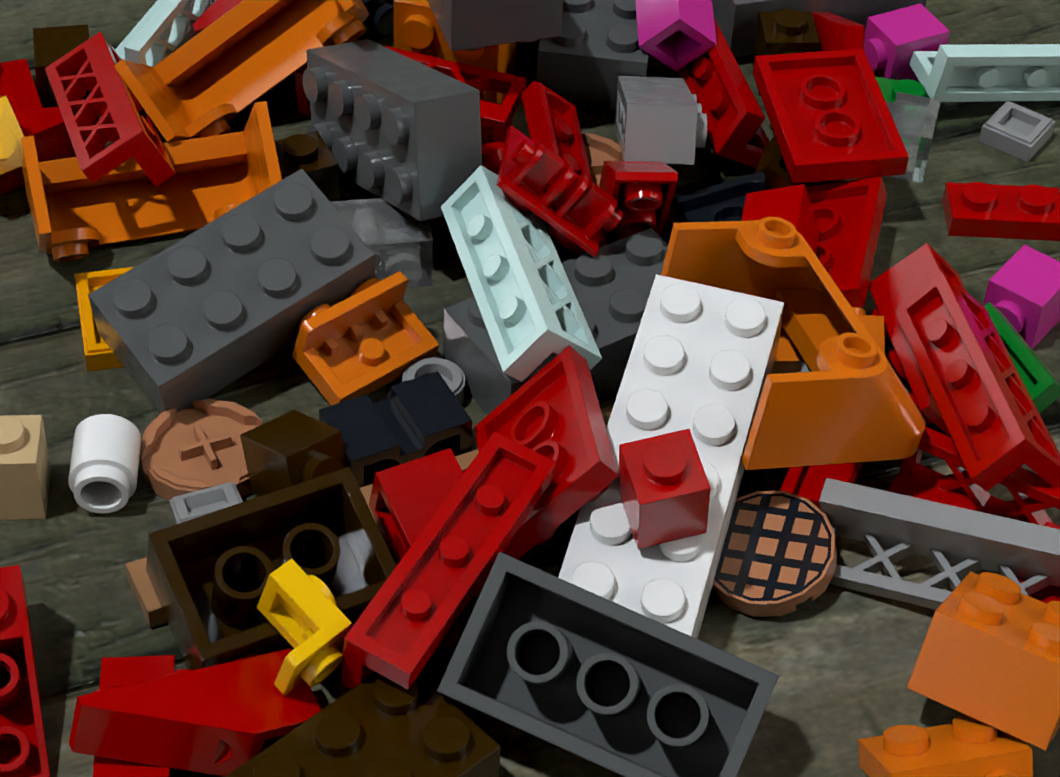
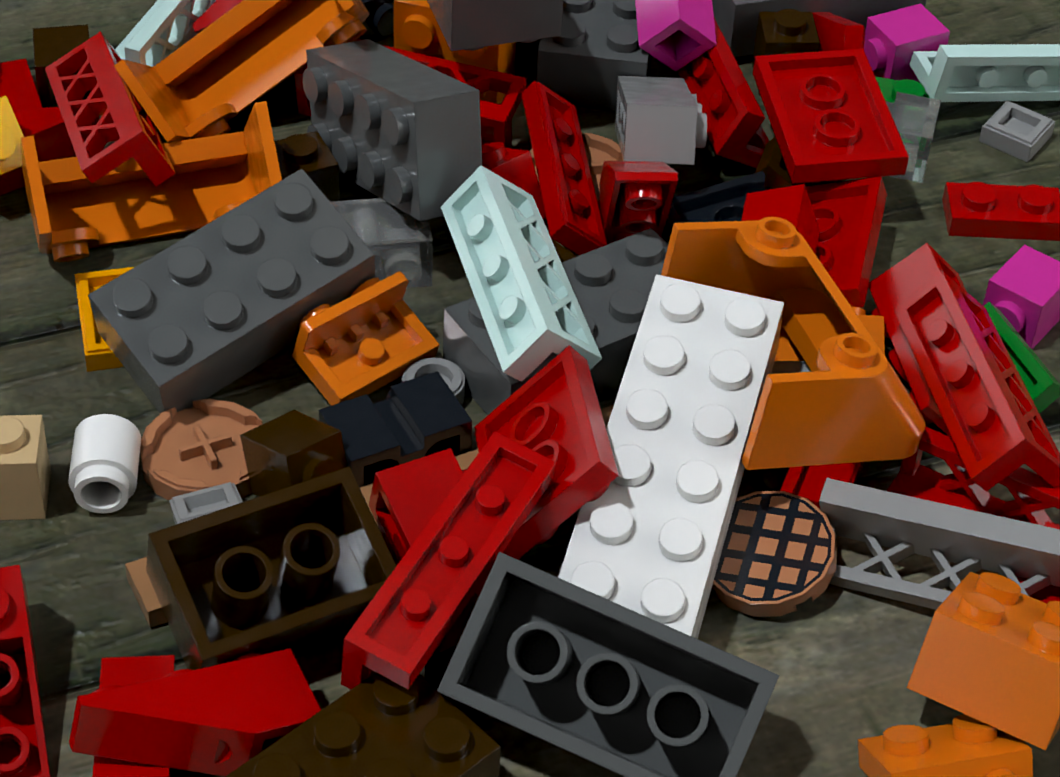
(309, 620): yellow bracket -> none
(540, 182): red hinge -> none
(663, 488): red brick -> none

